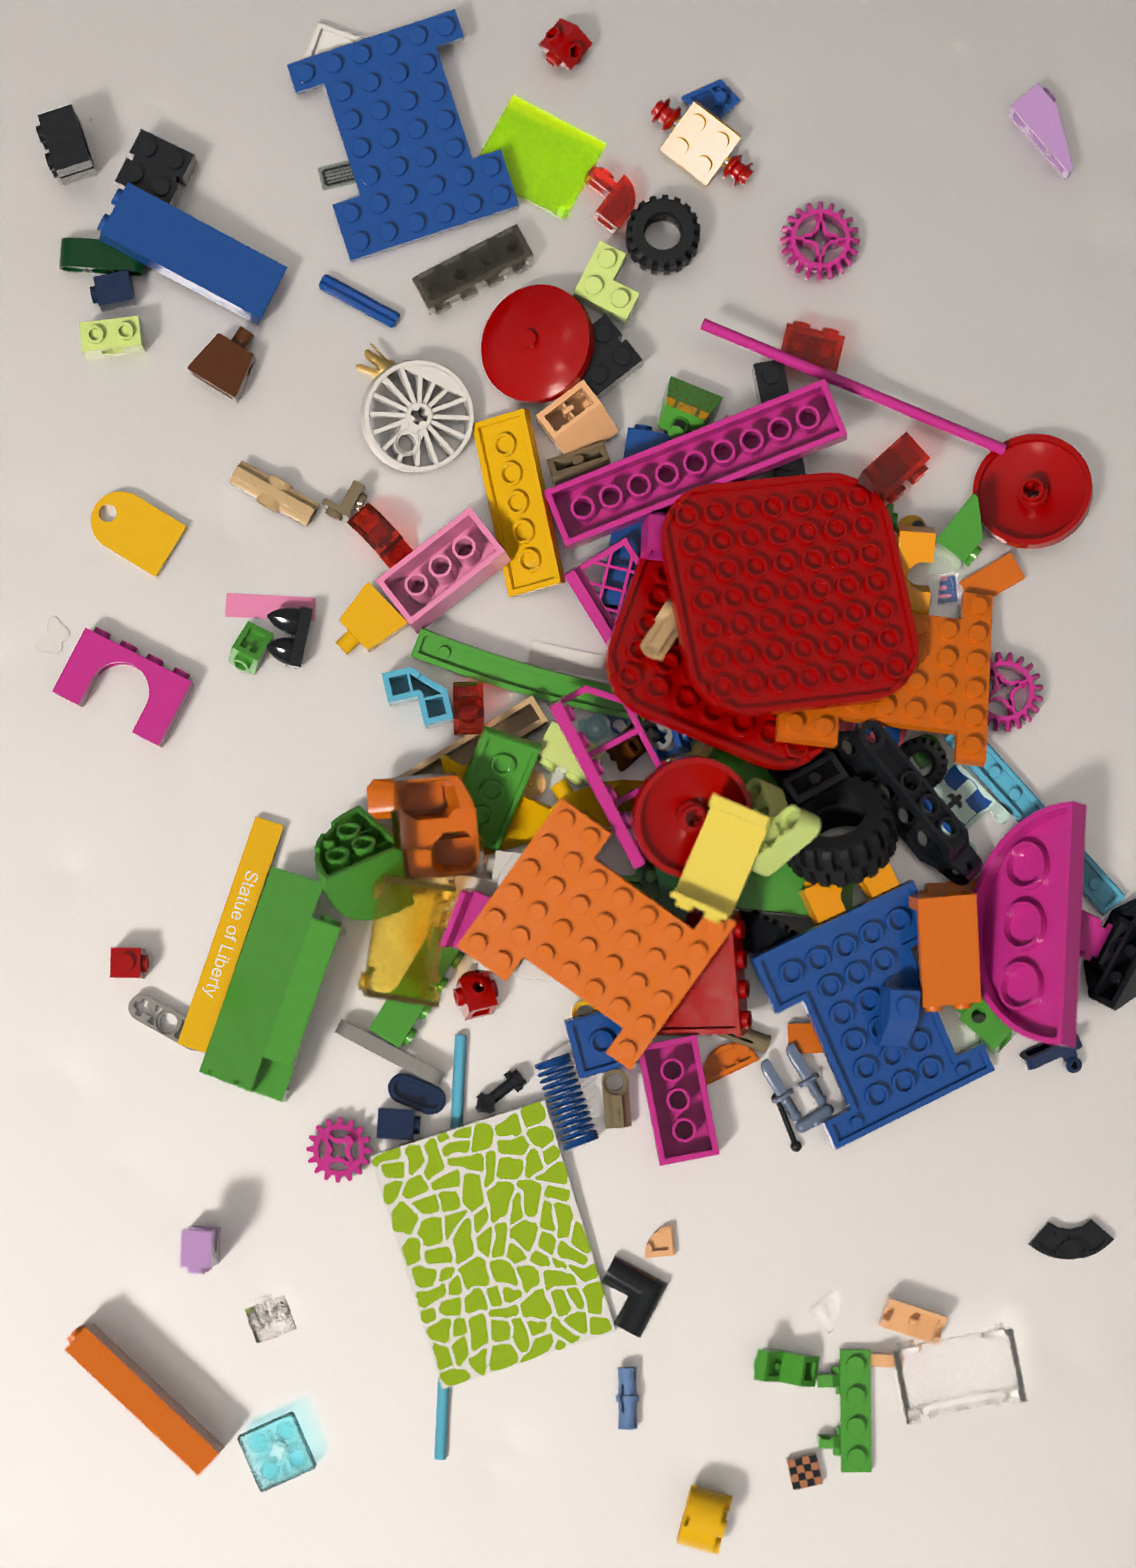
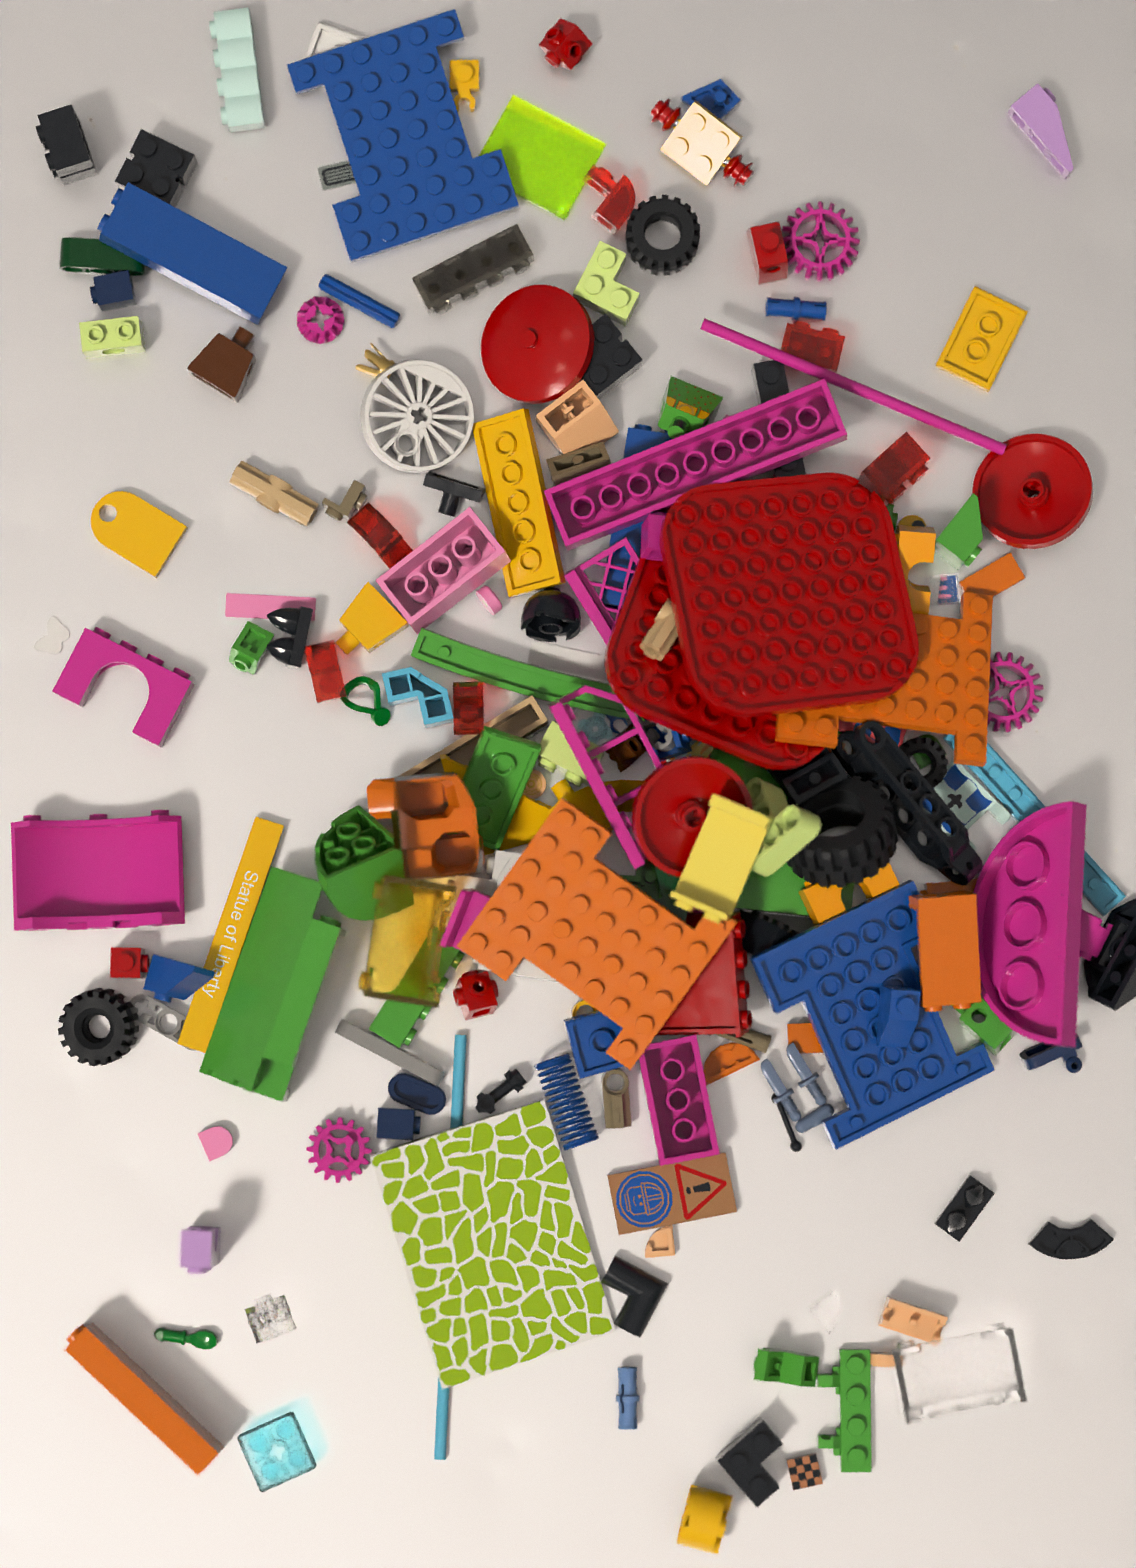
(79, 1036): none -> black tyre
(97, 872): none -> dark pink panel
(174, 978): none -> blue slope
(200, 1339): none -> green piece
(216, 1141): none -> bright pink tile
(238, 70): none -> light aqua brick
(312, 331): none -> dark pink gear
(325, 671): none -> clear red brick
(380, 714): none -> green piece
(452, 491): none -> black tile
(464, 80): none -> yellow plate
(489, 600): none -> bright pink tile
(551, 615): none -> black cylinder
(672, 1193): none -> medium nougat tile
(744, 1459): none -> black brick
(768, 251): none -> red torso
(795, 308): none -> blue pin
(964, 1208): none -> black tile
(981, 339): none -> yellow tile

